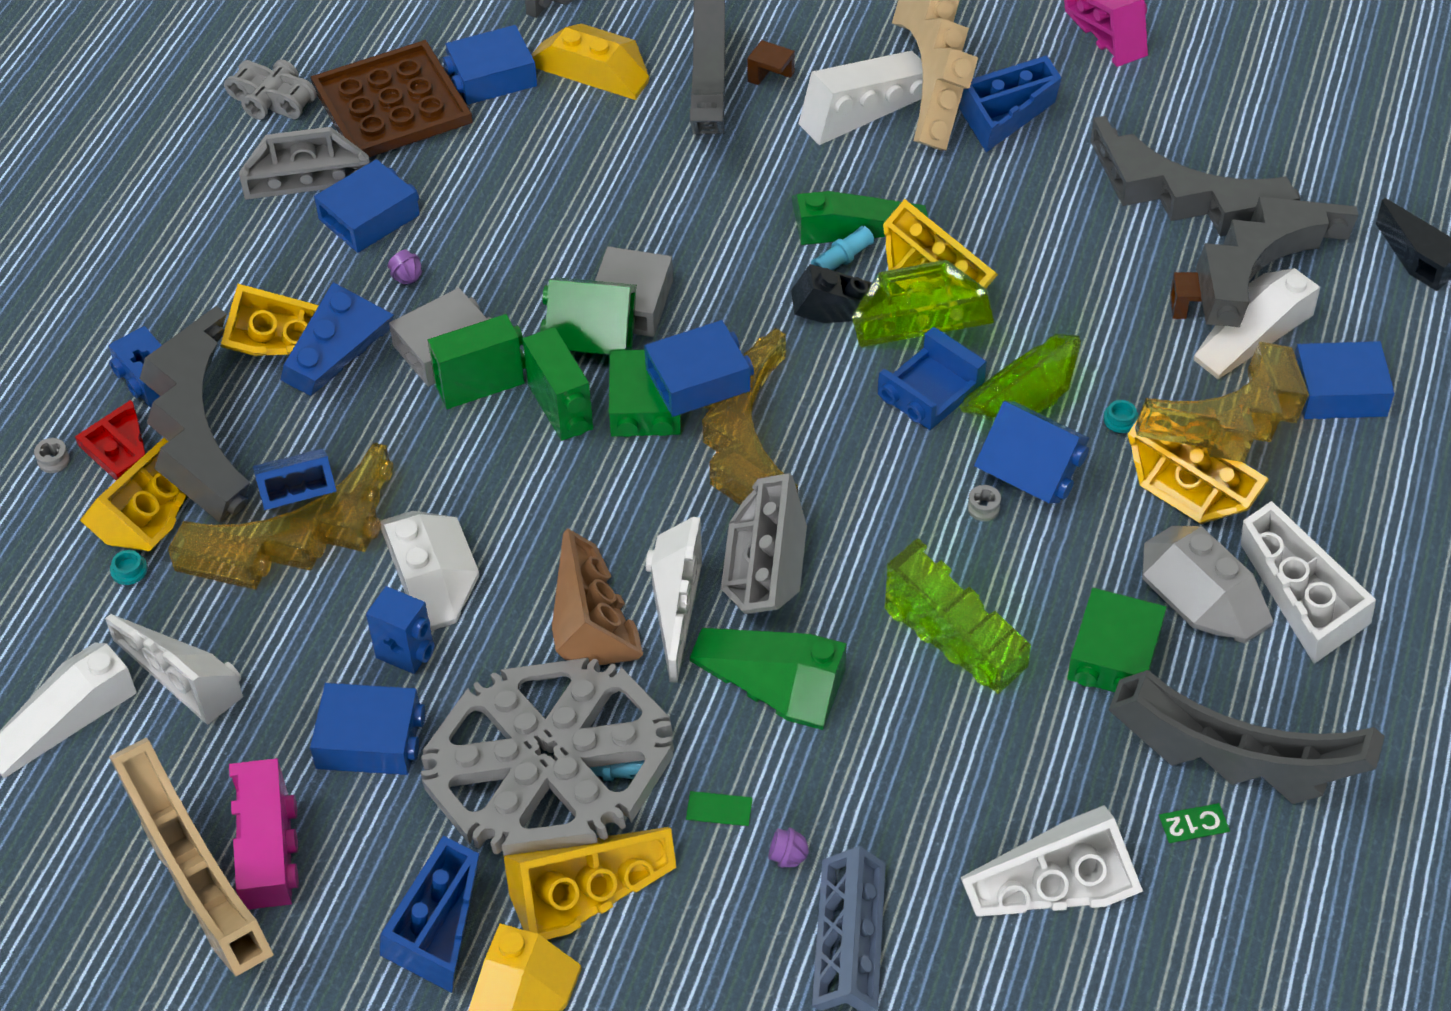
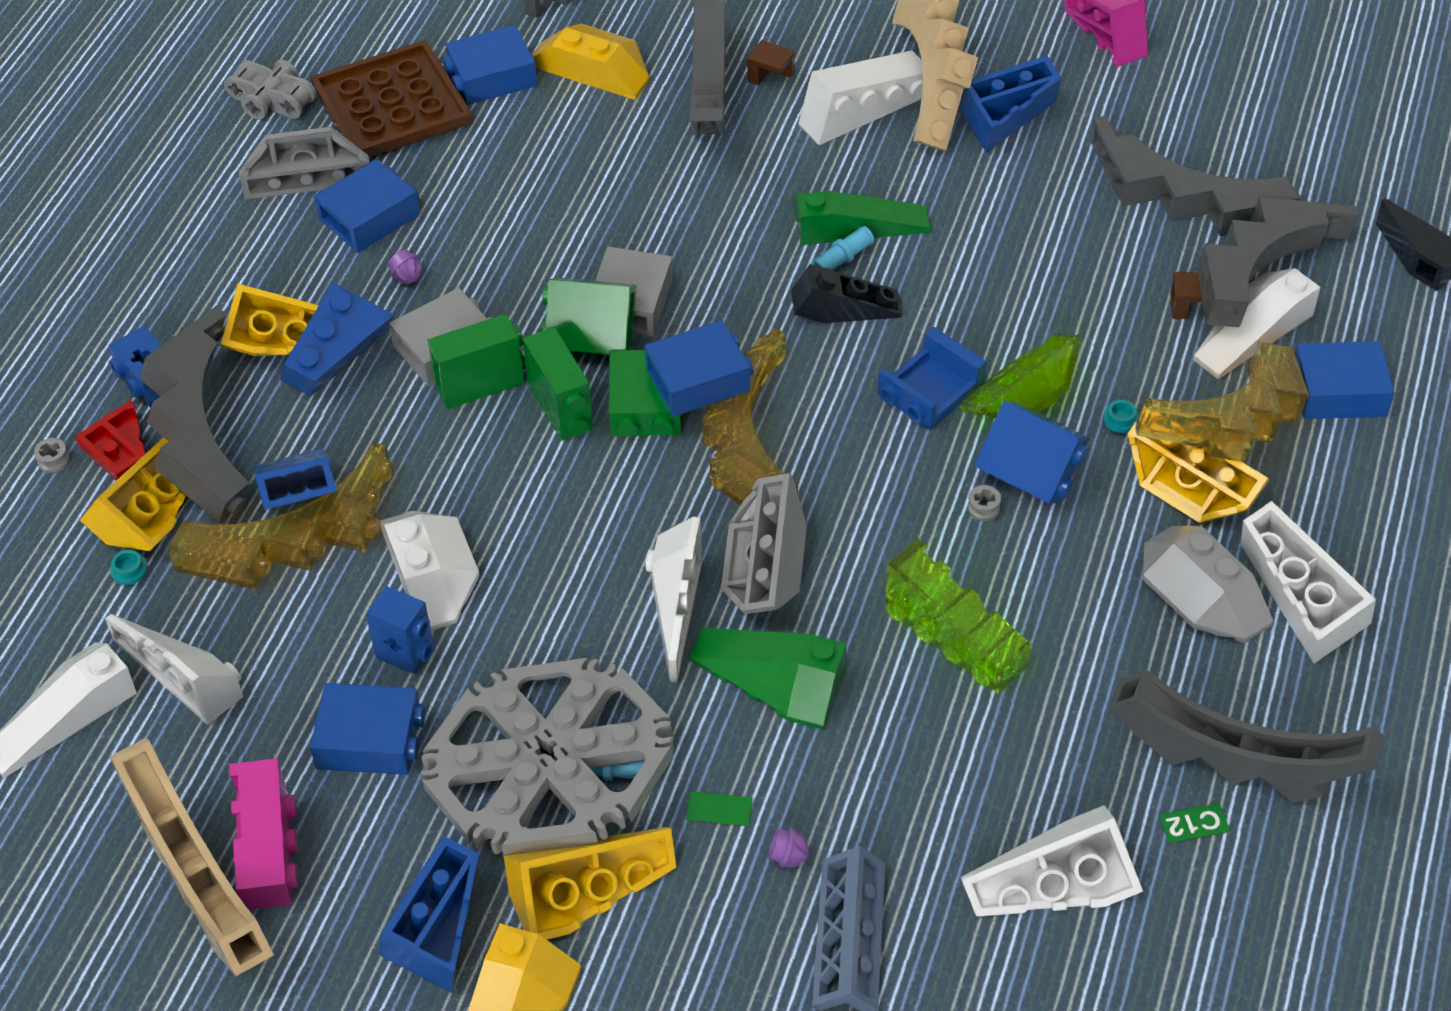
(587, 610): medium nougat wedge -> none
(917, 240): yellow wedge -> none
(919, 297): clear neon green wedge -> none
(1115, 639): green brick -> none

